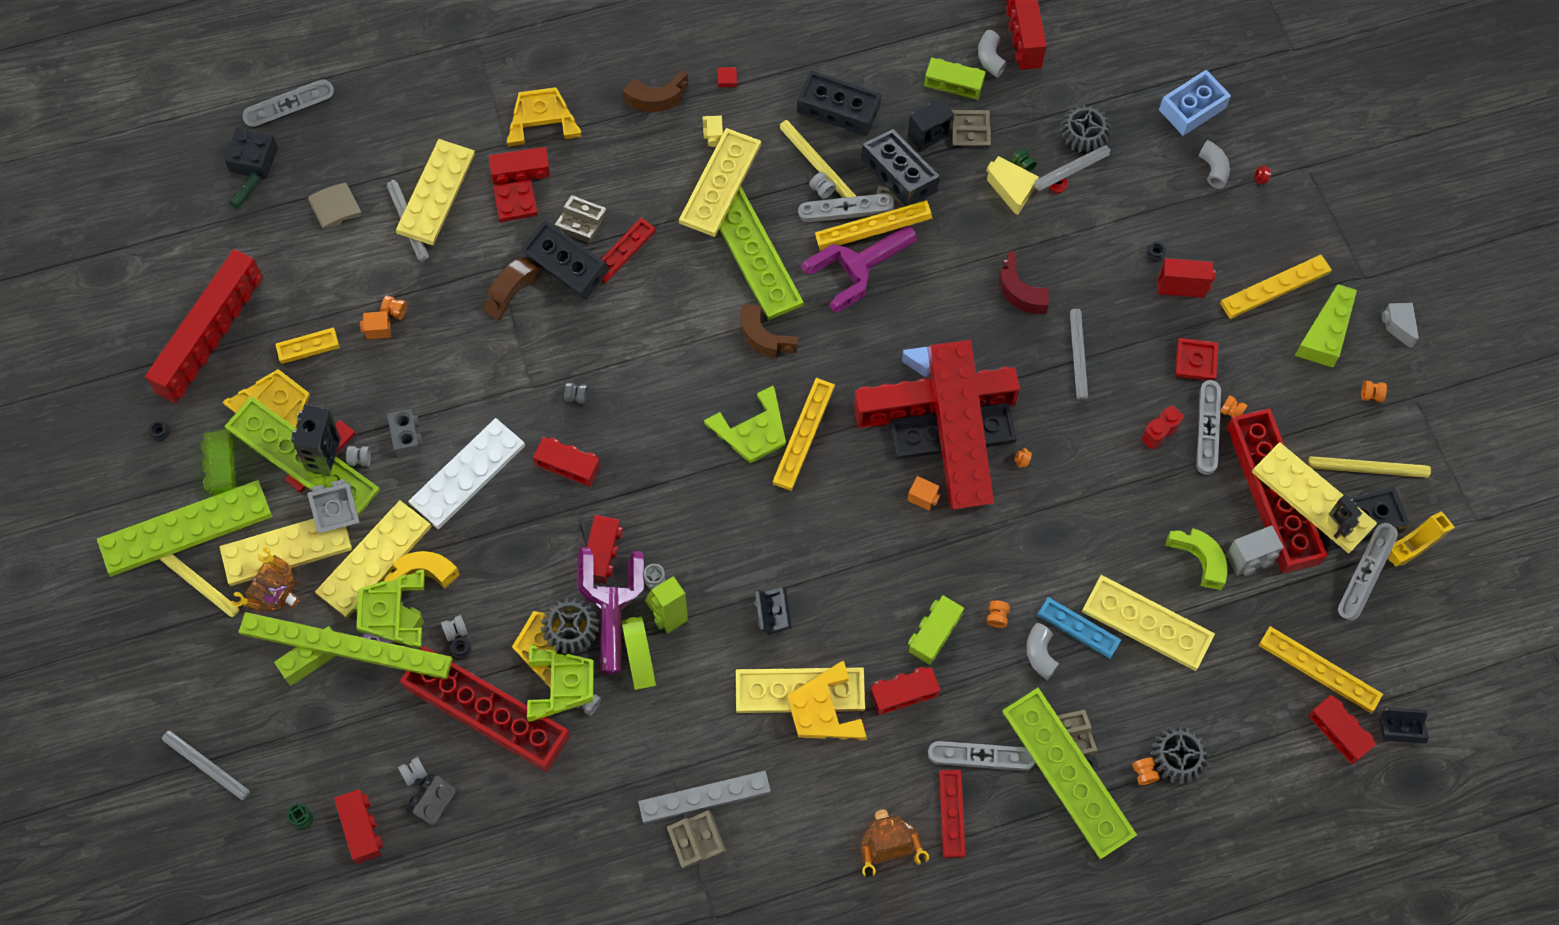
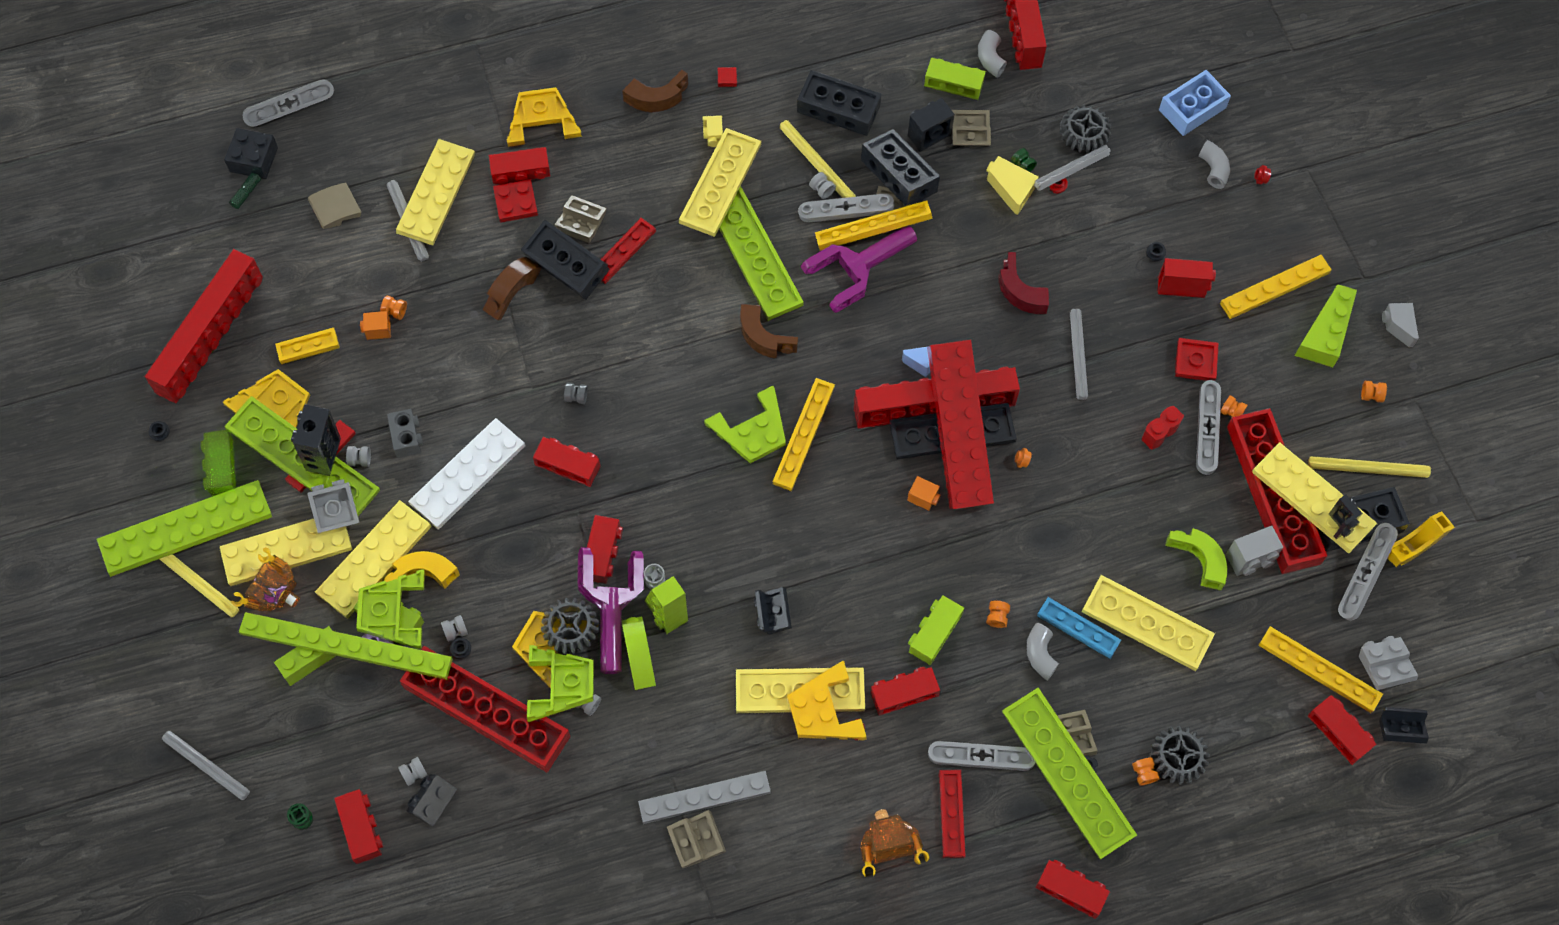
(1073, 888): none -> red brick
(1387, 662): none -> light grey plate

